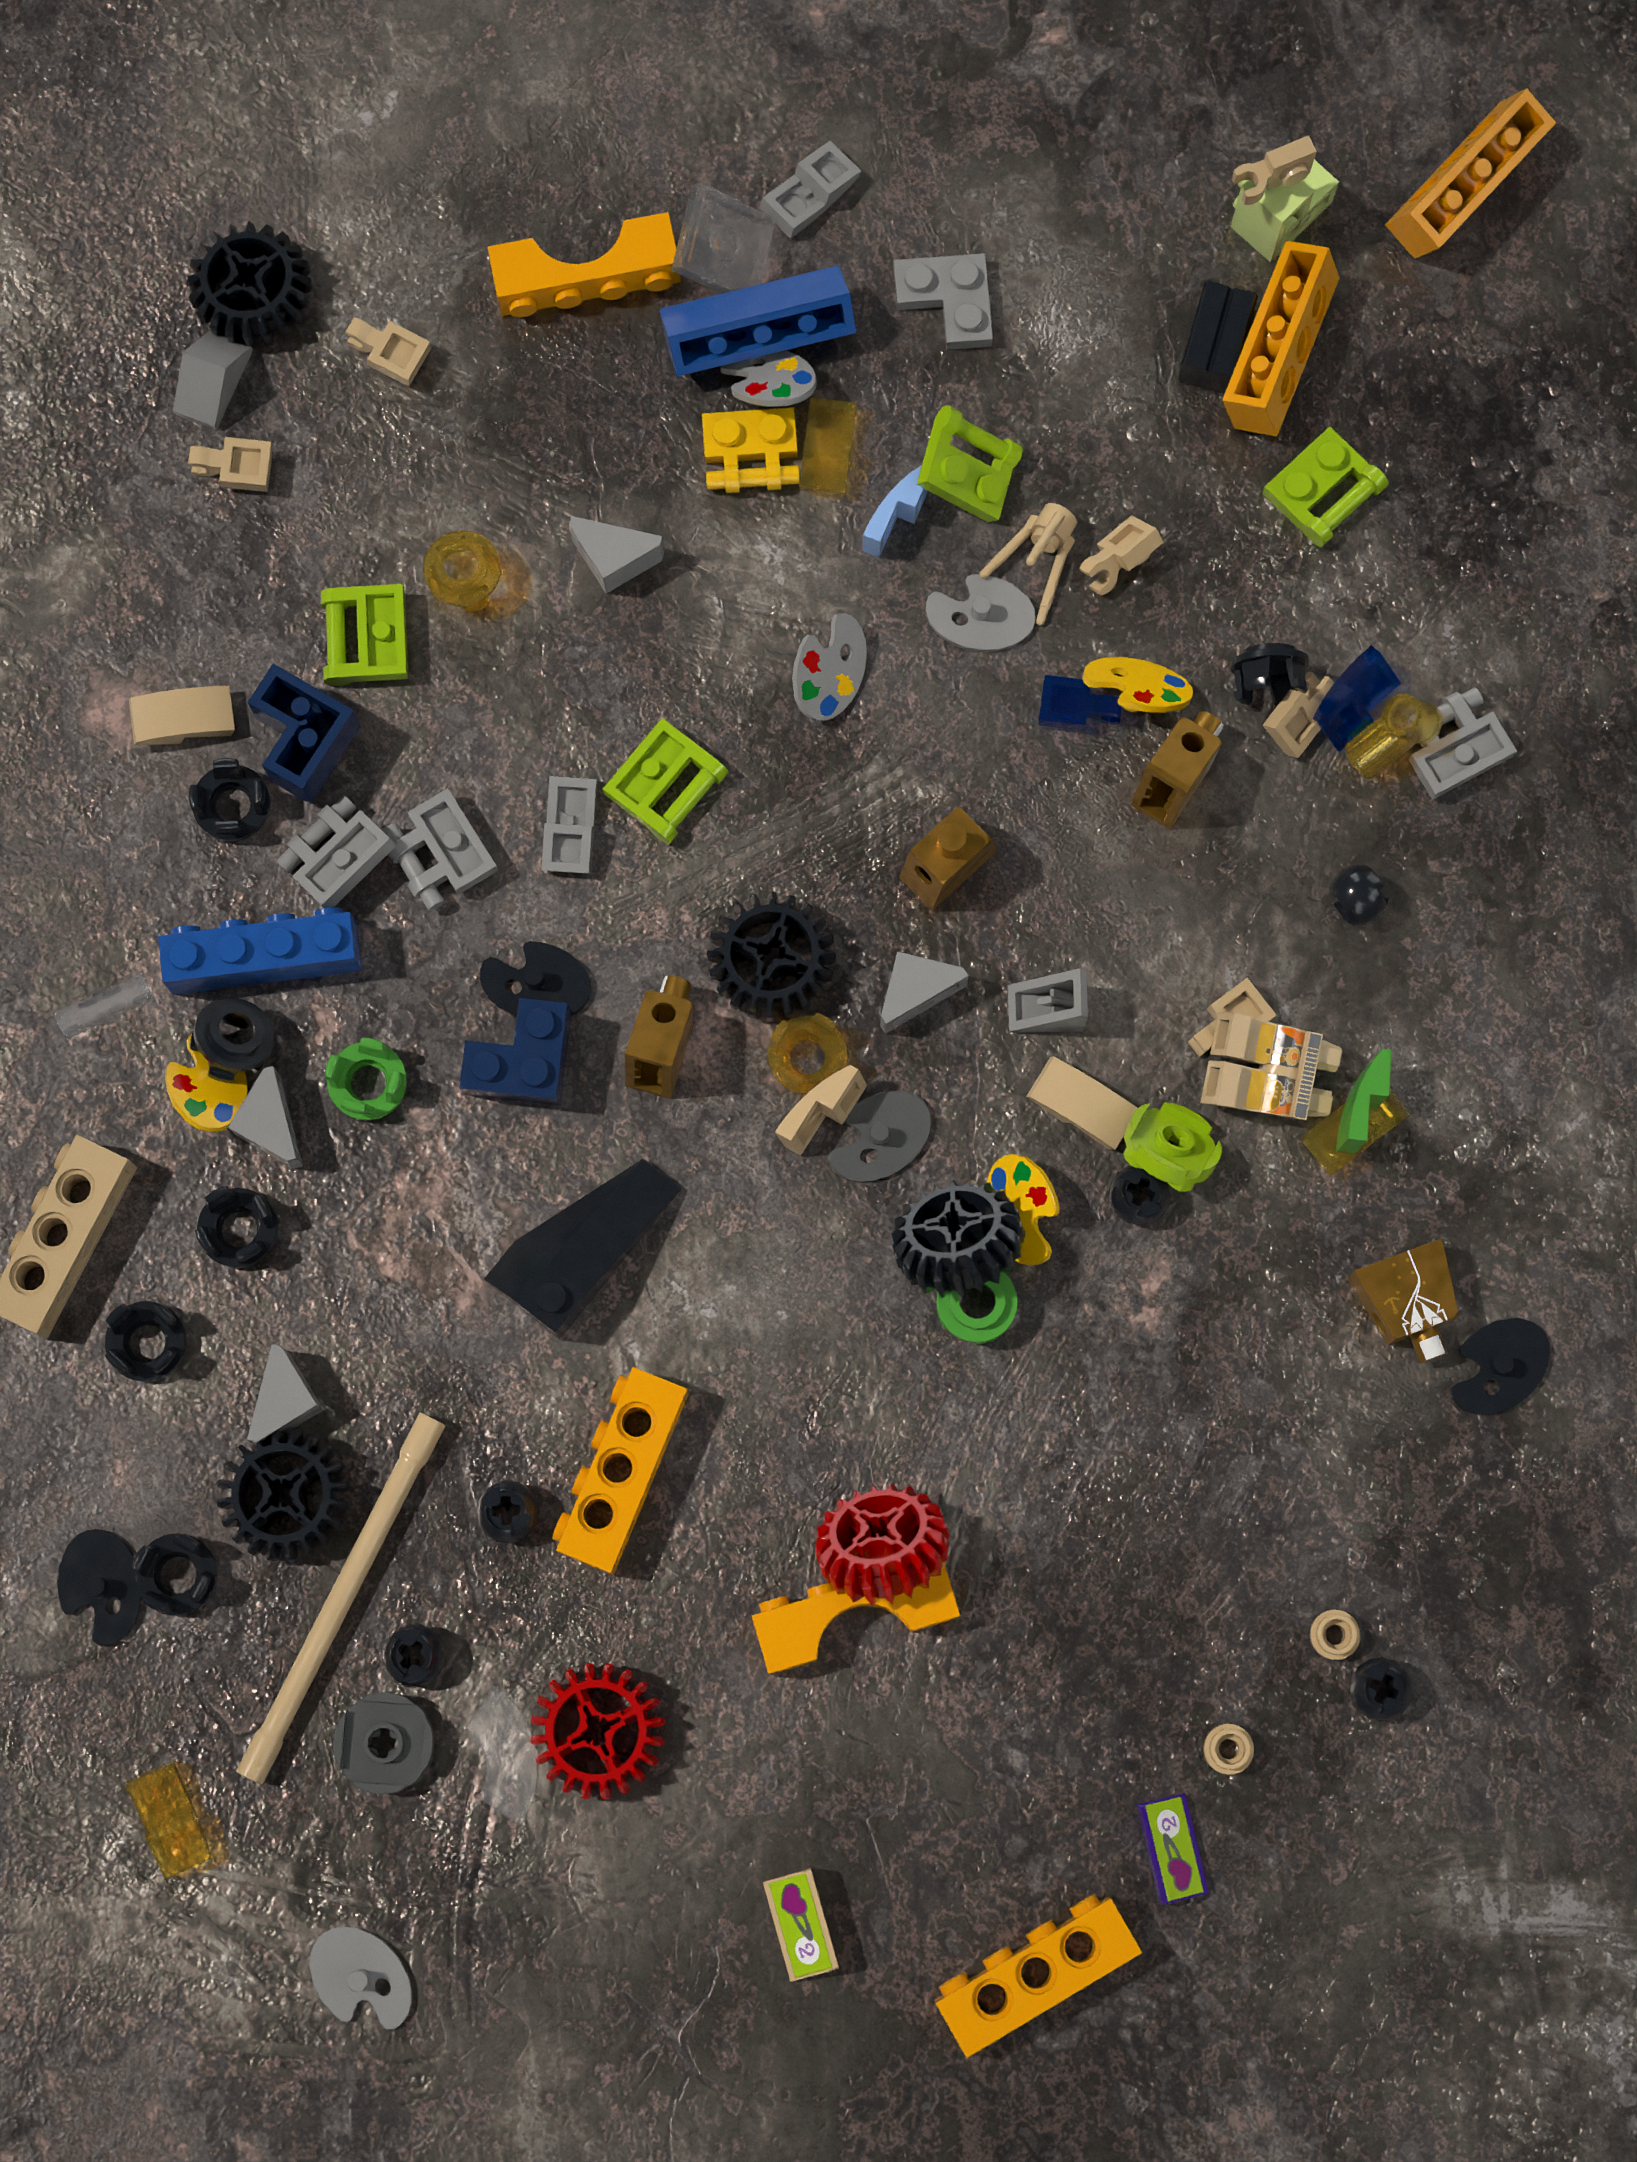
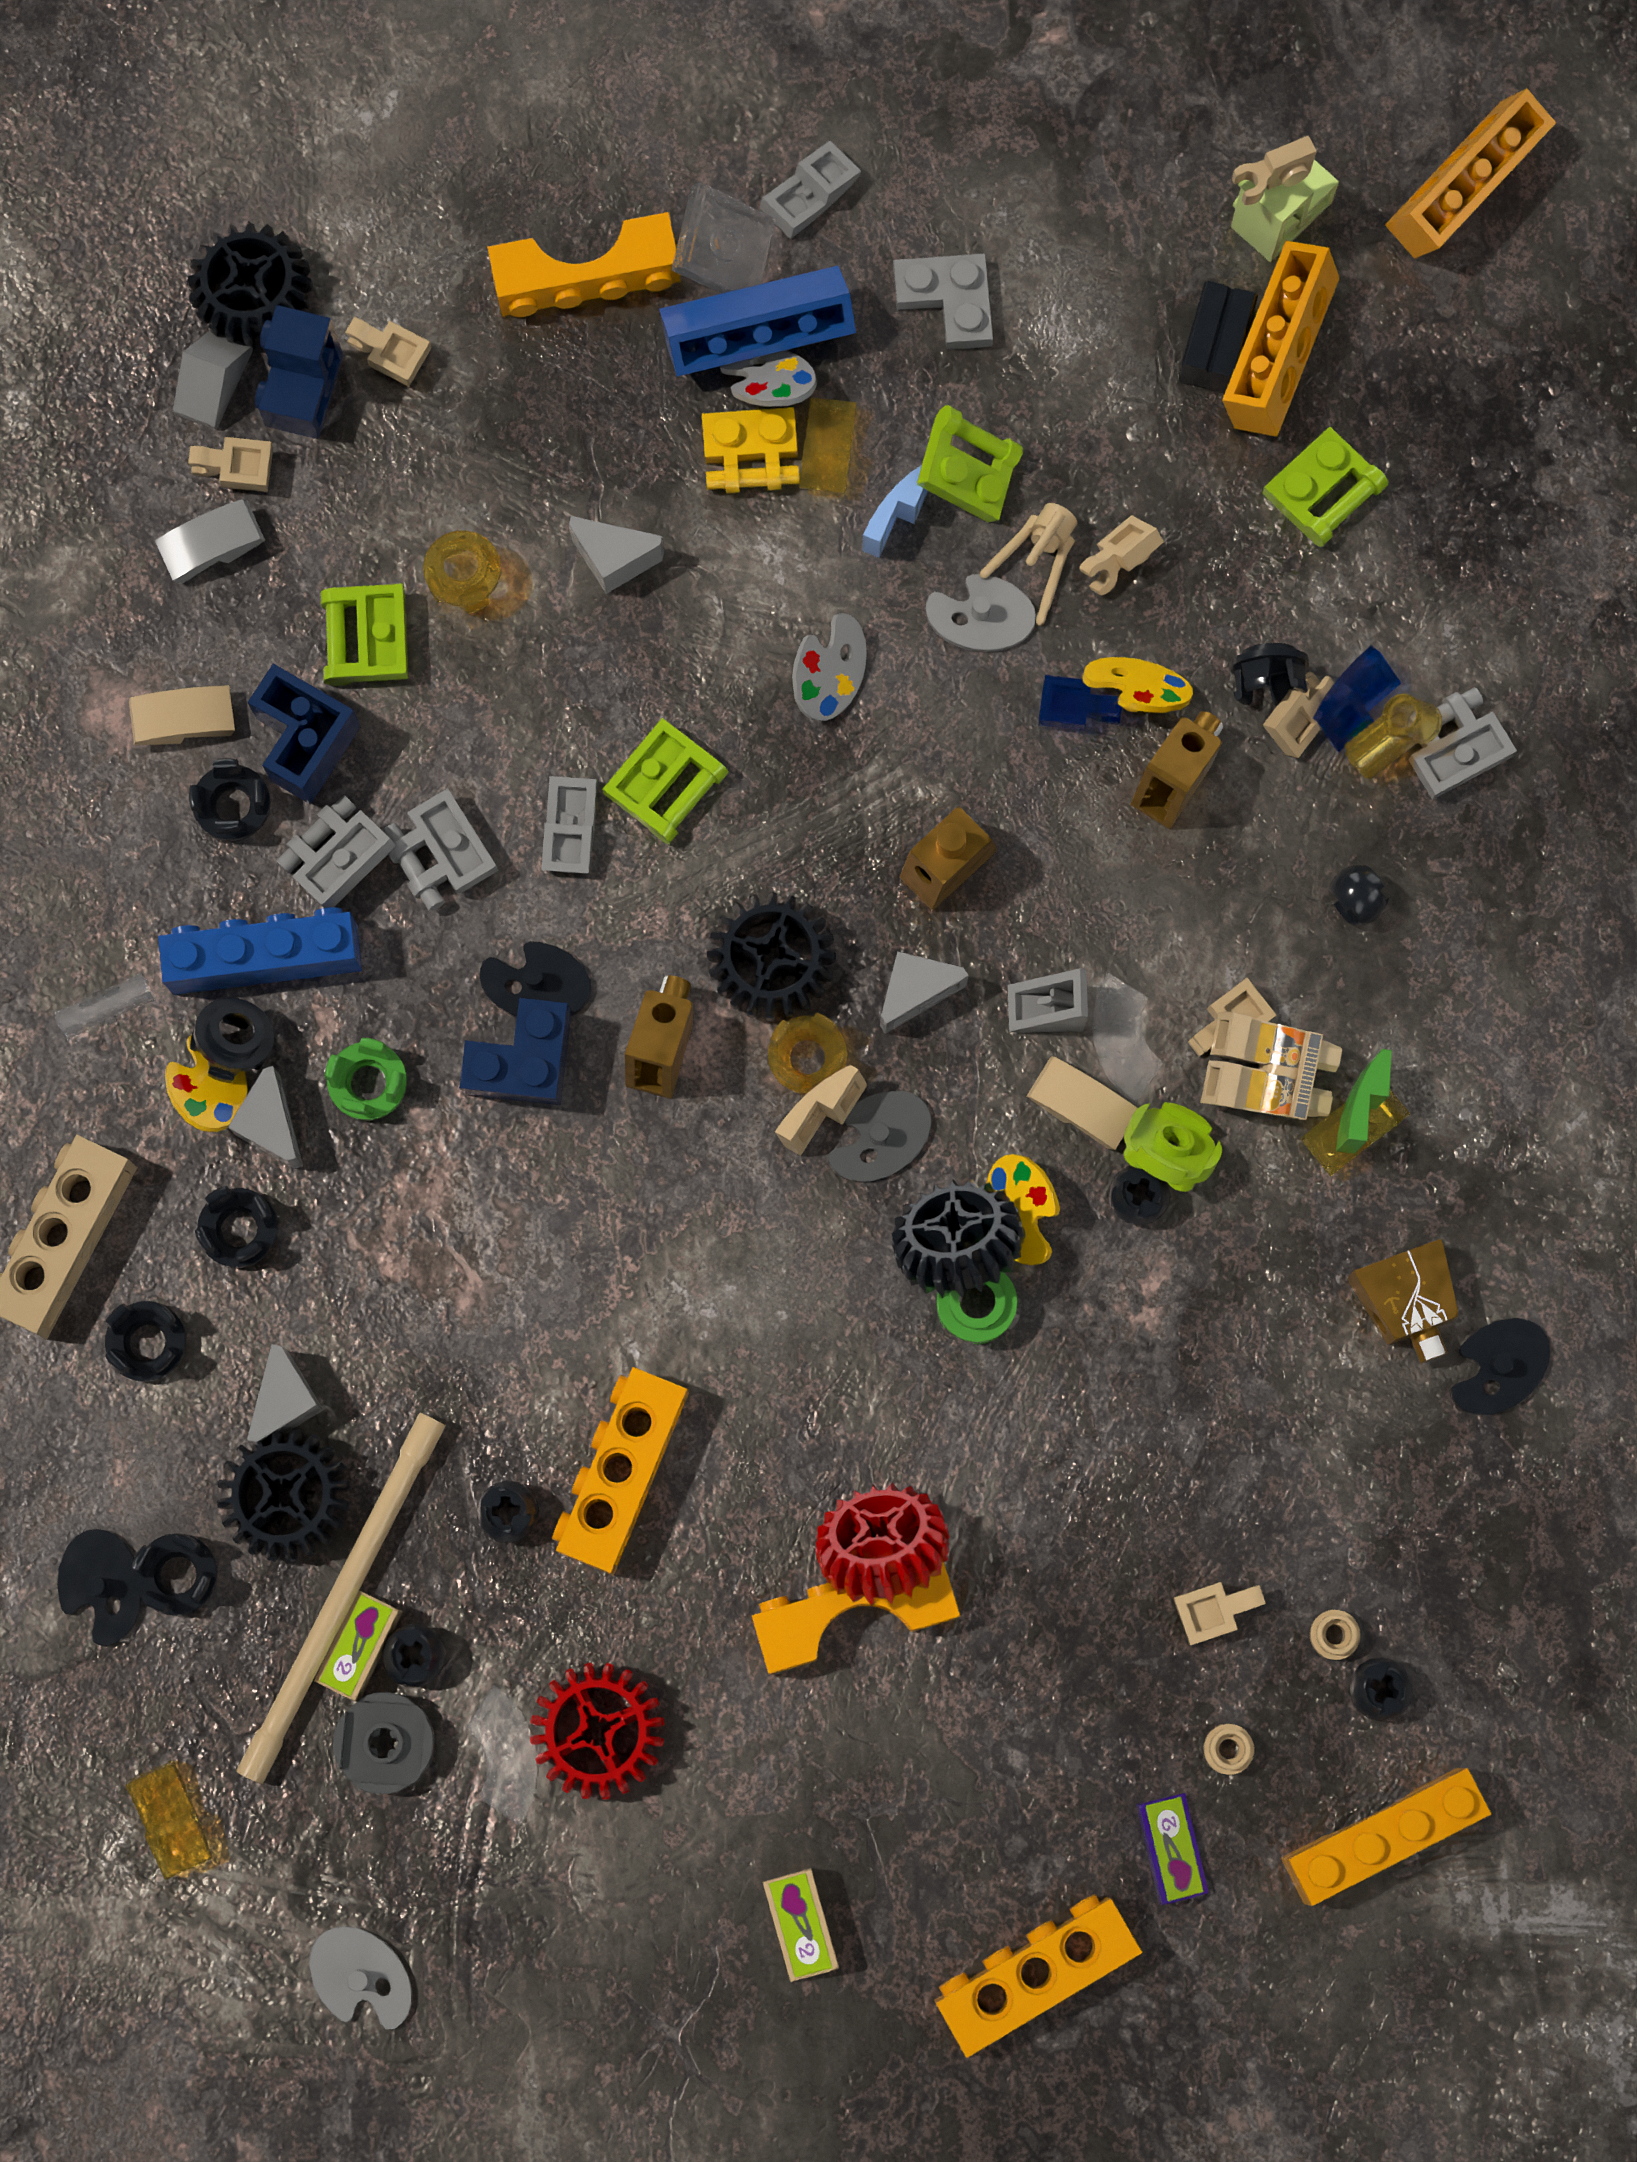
(210, 538): none -> light grey slope
(302, 372): none -> dark blue brick
(358, 1646): none -> slope
(574, 1253): black wedge -> none
(1120, 1038): none -> clear tile
(1210, 1612): none -> tan plate
(1386, 1837): none -> light orange arch

